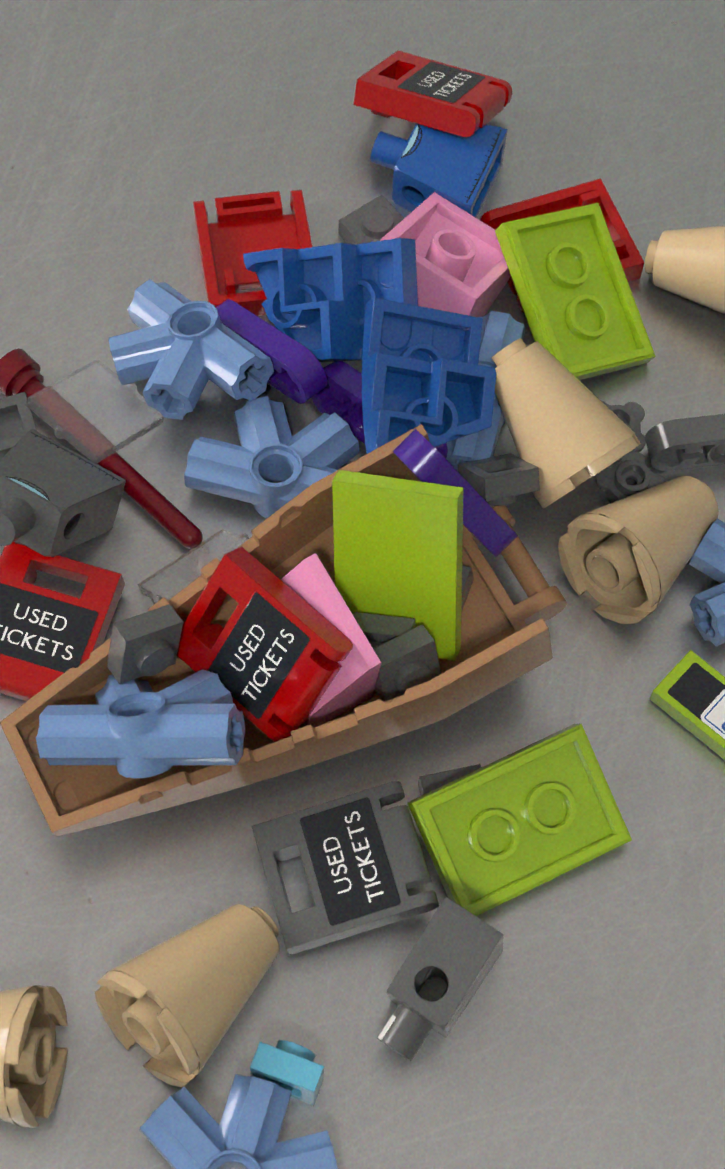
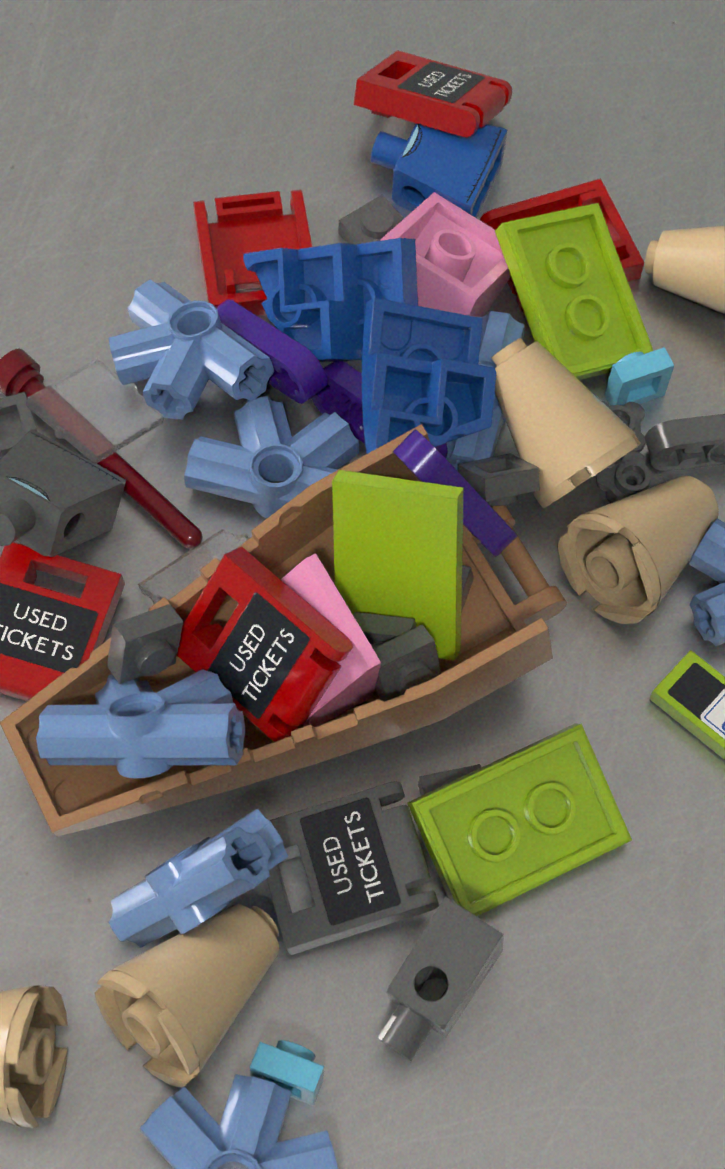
(198, 881): none -> medium blue piece
(639, 377): none -> medium azure plate

